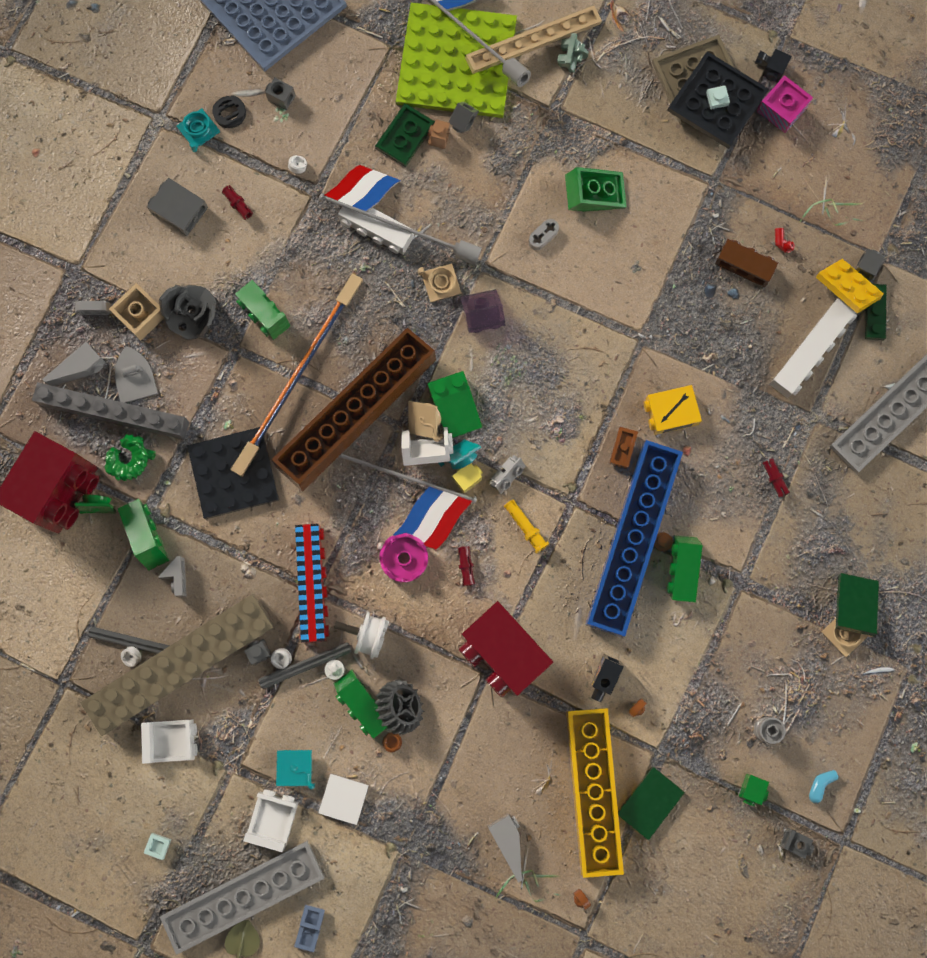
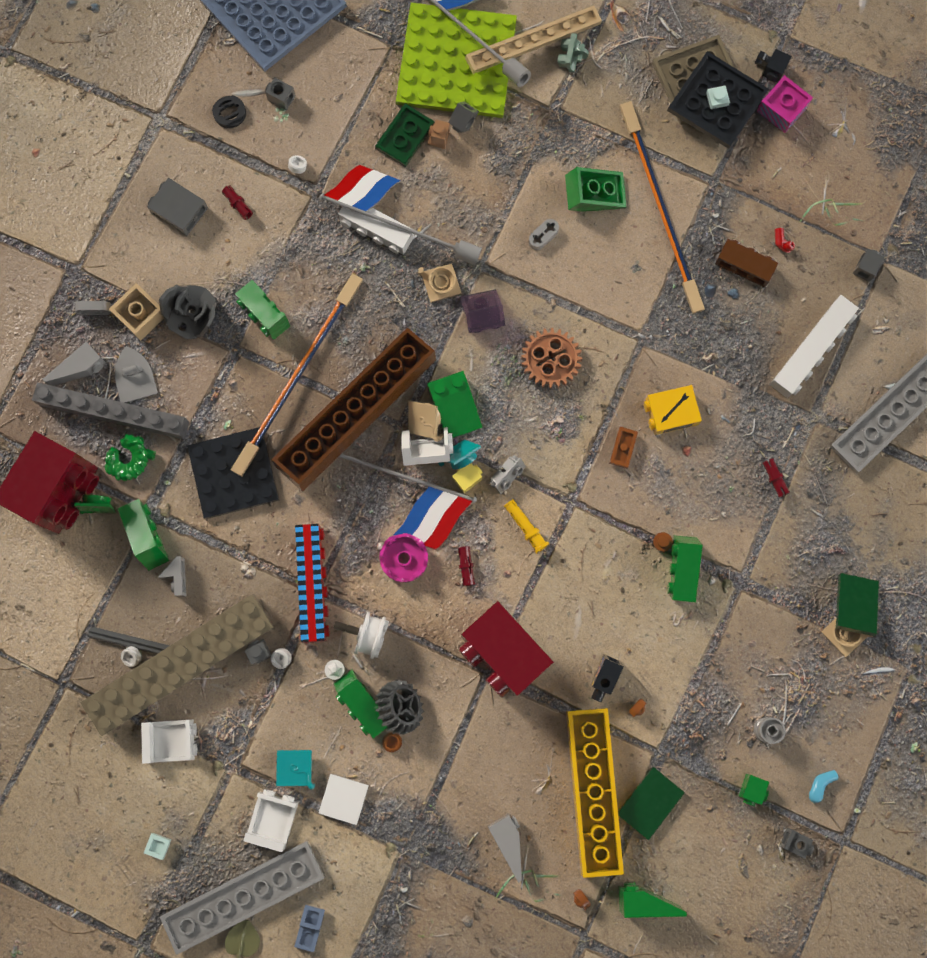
(197, 128): teal hat -> none
(305, 665): dark grey axle -> none
(559, 372): none -> nougat gear
(634, 539): blue brick -> none
(640, 902): none -> green slope
(690, 287): none -> piece
(849, 285): yellow plate -> none
(876, 317): dark green plate -> none

